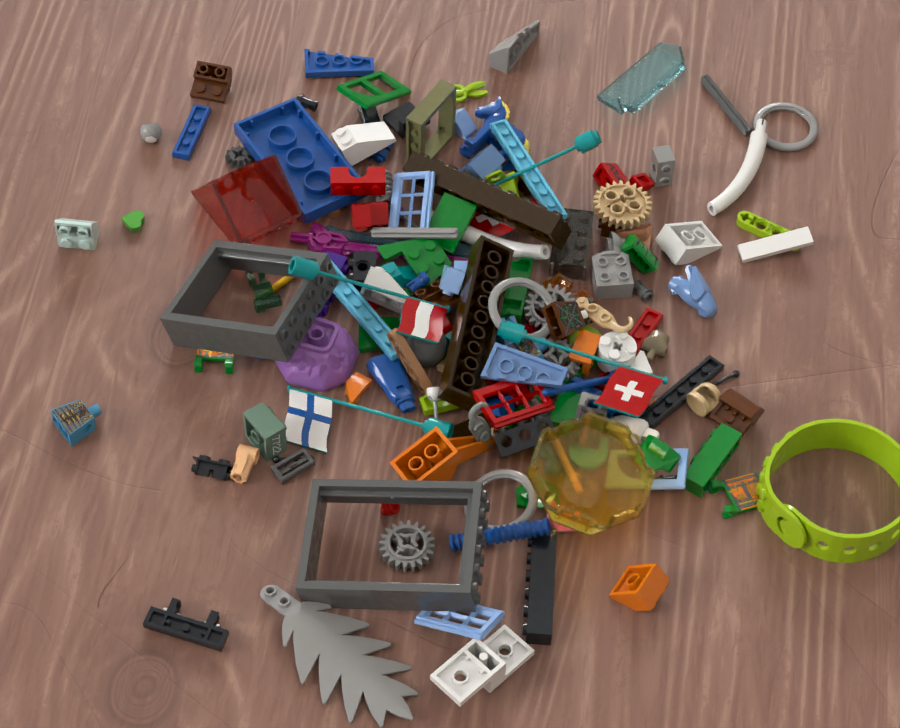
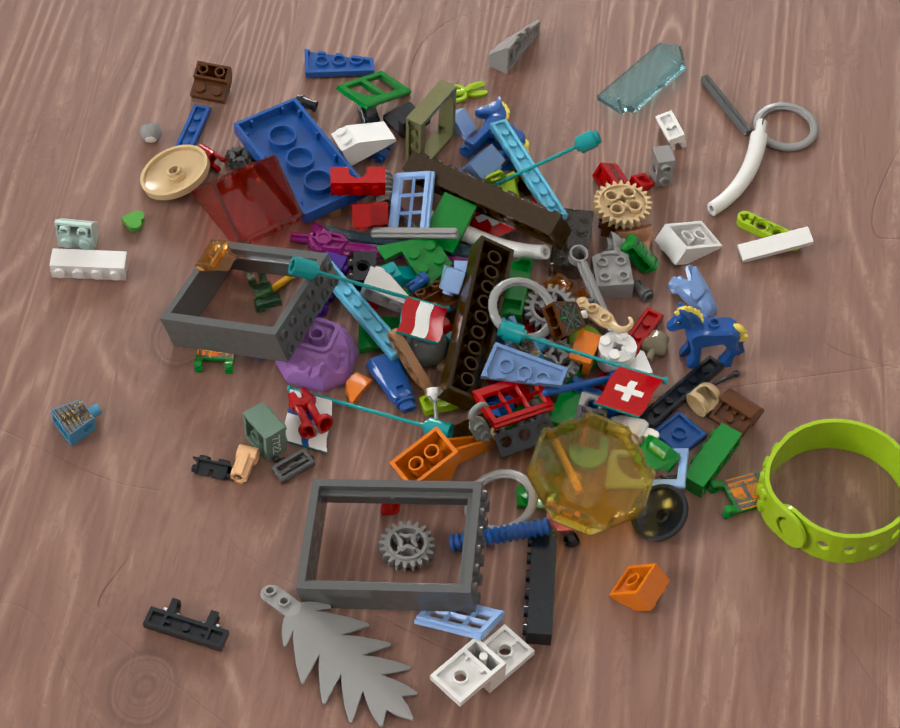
(89, 264): none -> white brick
(175, 172): none -> tan dish
(212, 156): none -> red hinge
(216, 257): none -> clear orange slope
(307, 402): none -> red piece
(571, 539): none -> black hinge
(587, 277): none -> light grey piece
(662, 502): none -> black dish
(671, 129): none -> white hinge
(680, 432): none -> blue tile
(707, 332): none -> blue animal

